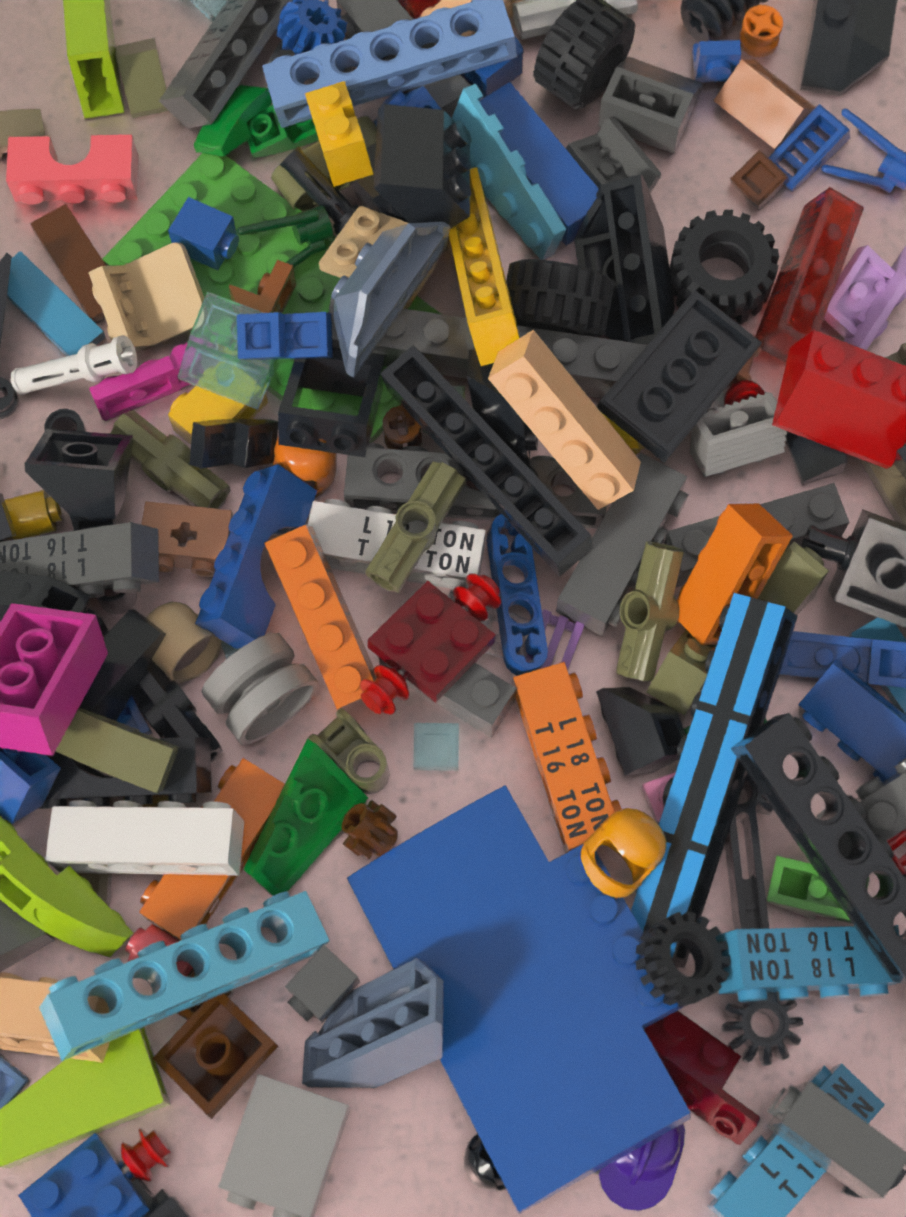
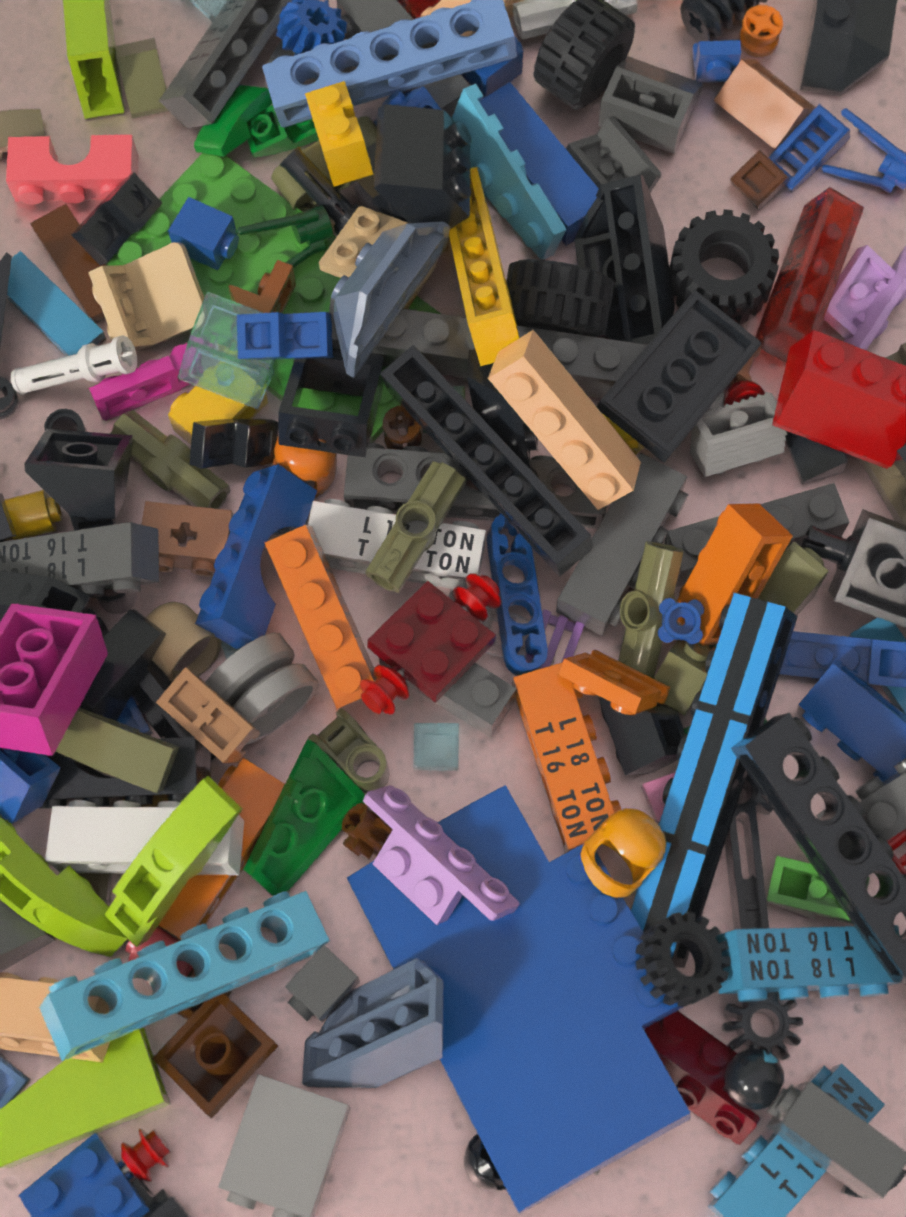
(116, 219): none -> black slope
(170, 859): none -> lime slope
(207, 717): none -> medium nougat hinge
(431, 865): none -> lavender bracket
(614, 681): none -> orange plate
(644, 1174): dark purple piece -> none
(690, 612): none -> blue plate
(754, 1079): none -> black piece

